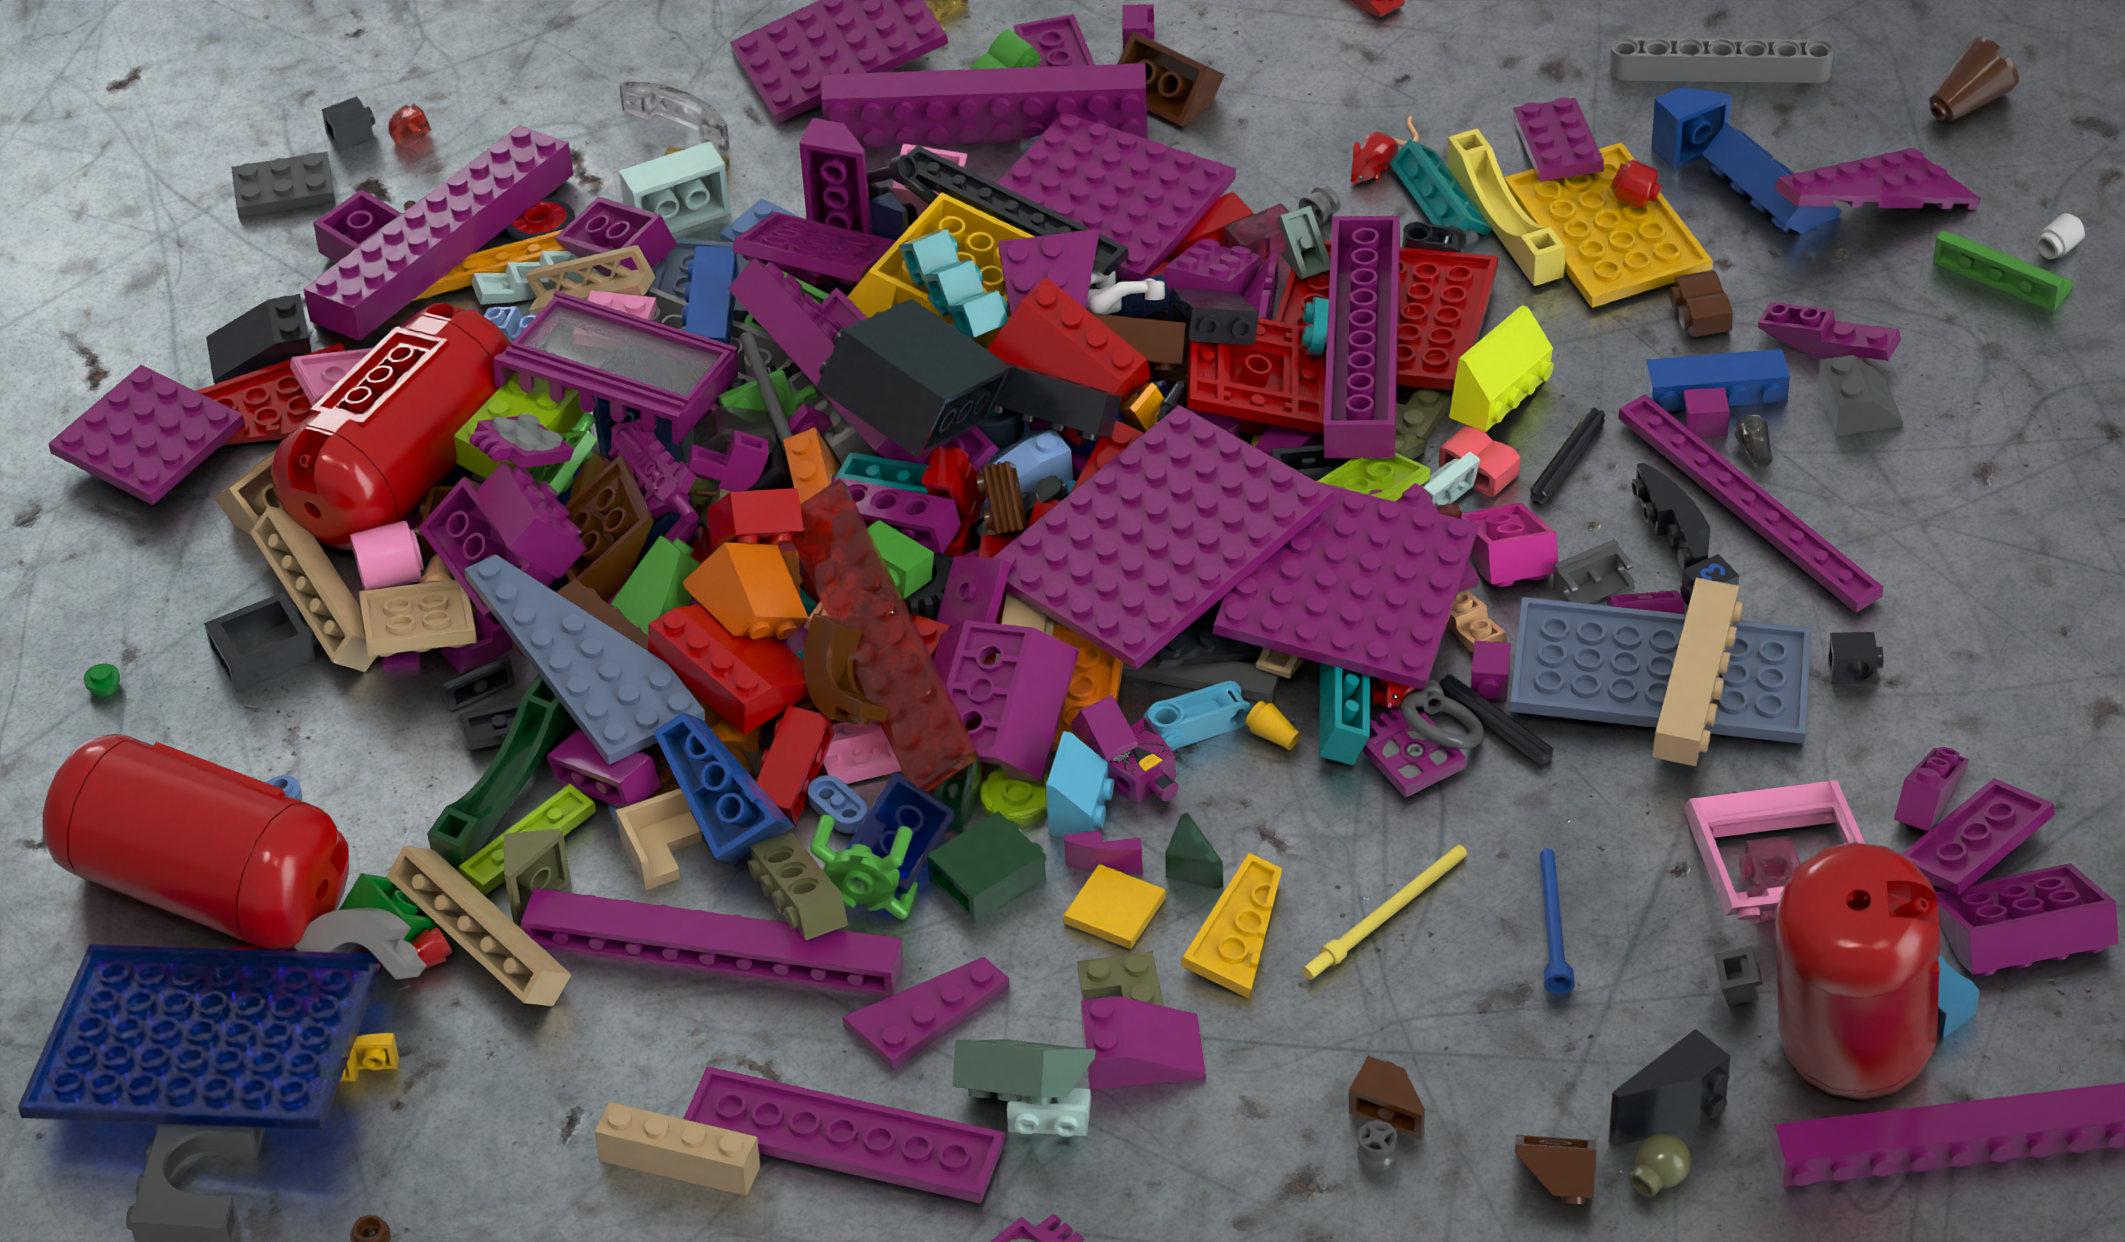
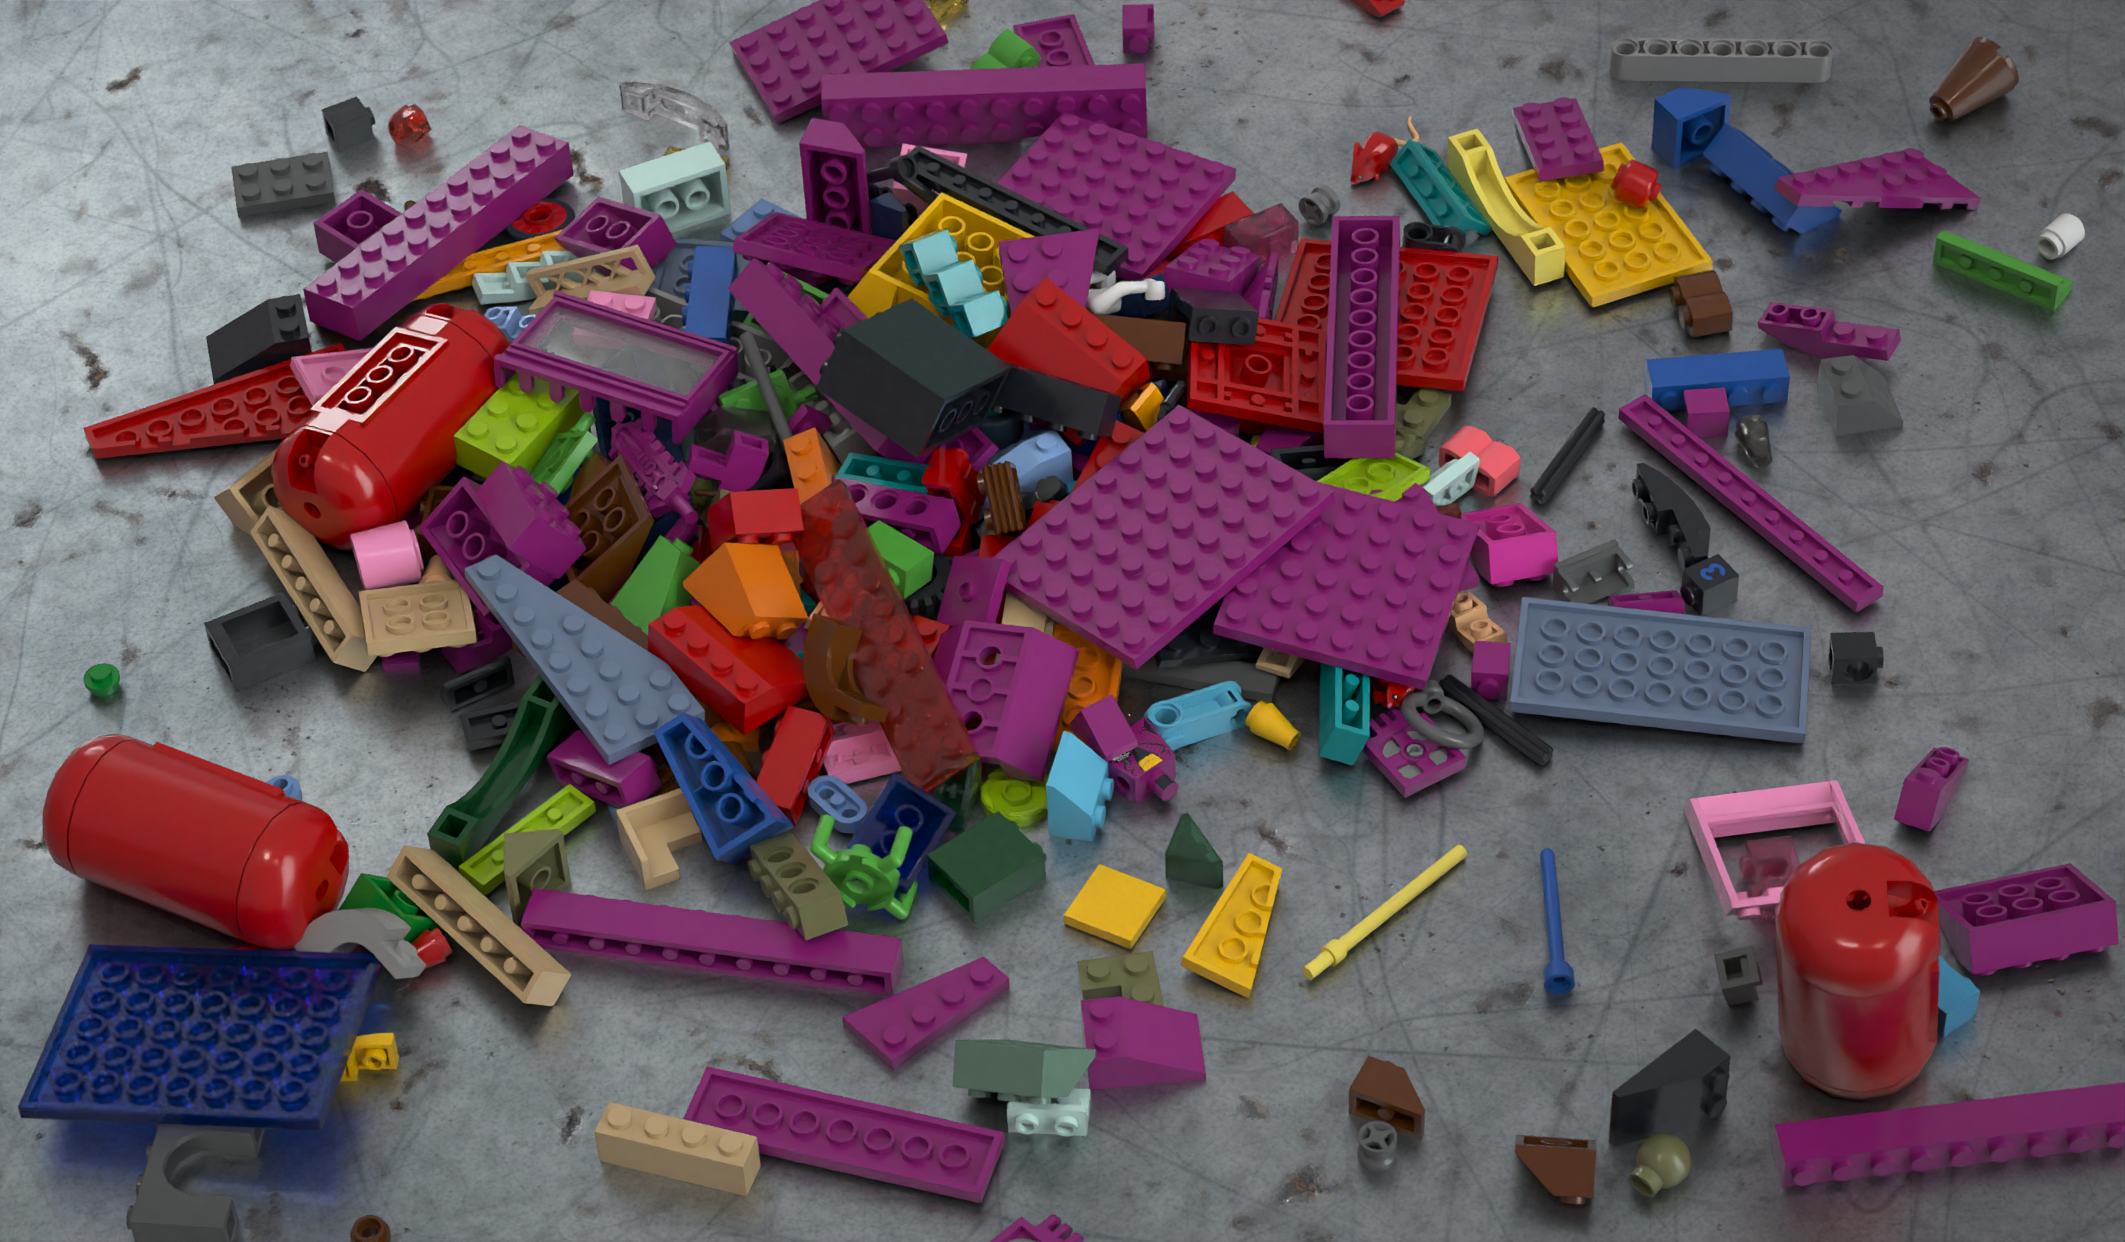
(146, 434): magenta plate -> none
(520, 441): piece -> none
(1088, 850): magenta slope -> none
(1174, 82): reddish brown slope -> none
(1304, 242): sand green slope -> none
(1316, 332): teal plate -> none
(1501, 371): neon yellow slope -> none
(1696, 672): tan brick -> none
(1978, 835): magenta plate -> none

